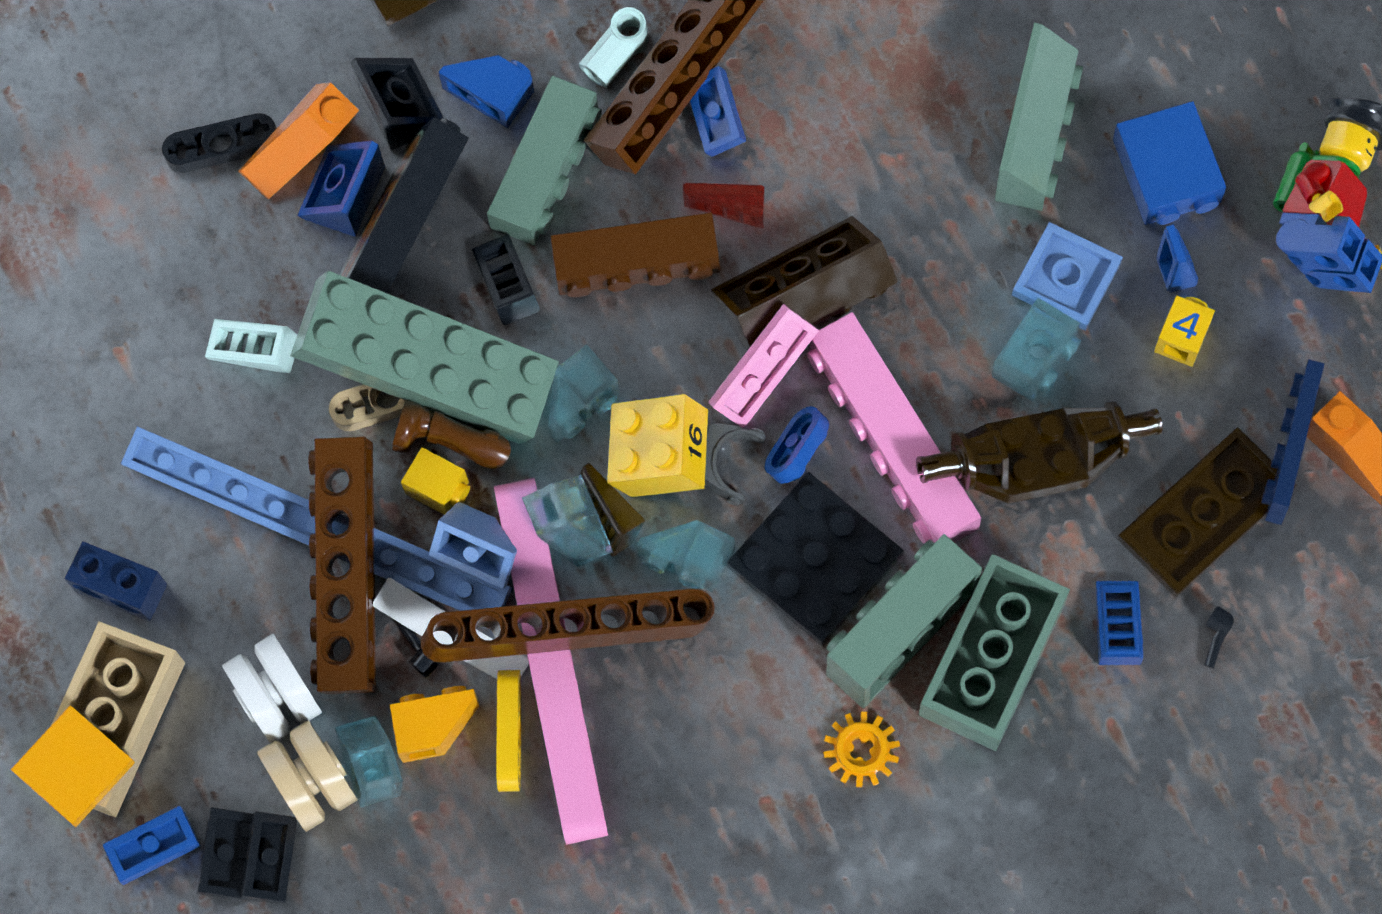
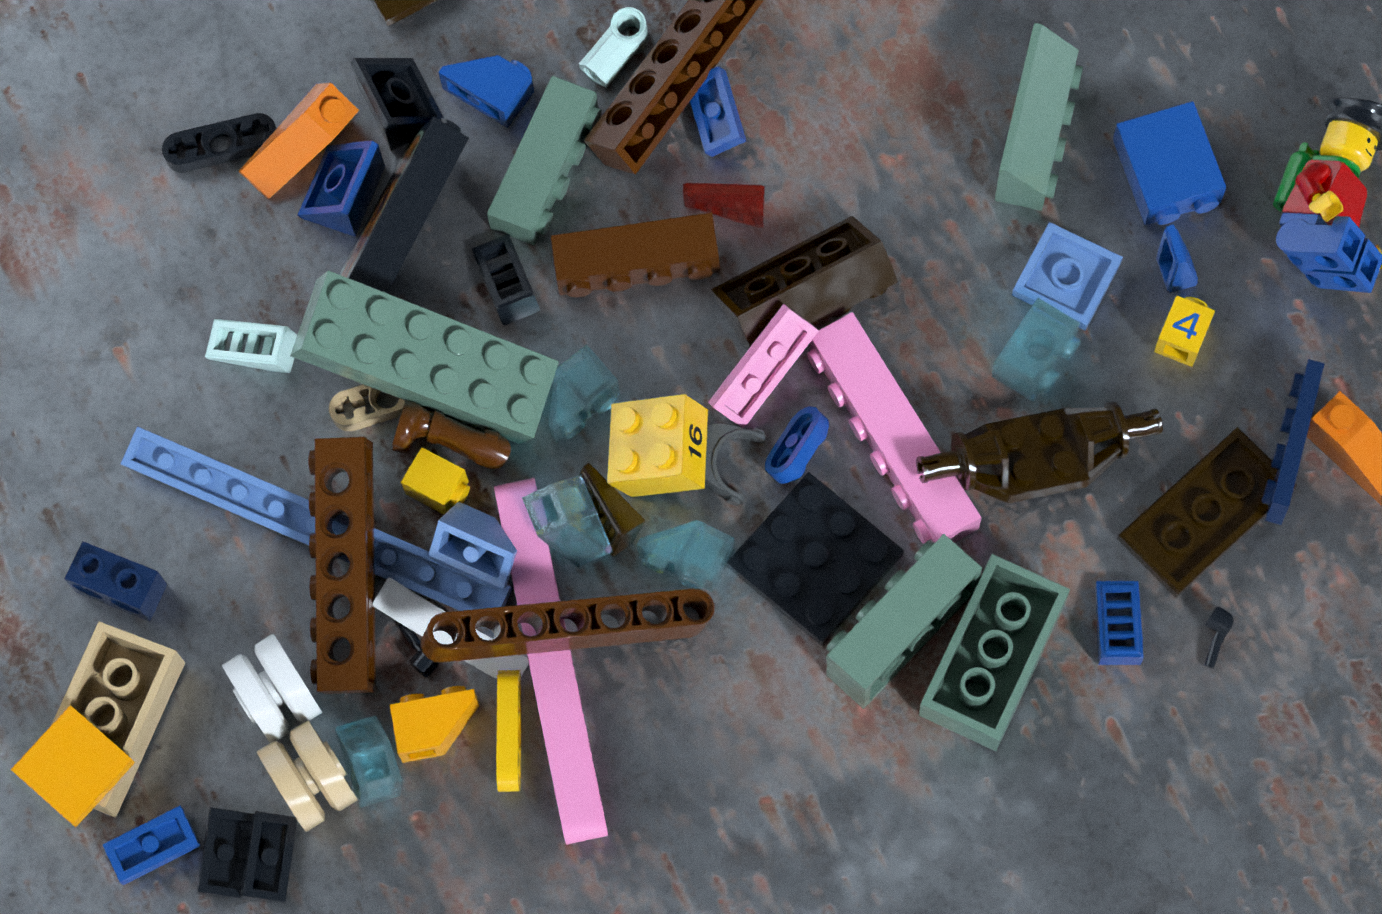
(864, 732): light orange gear -> none

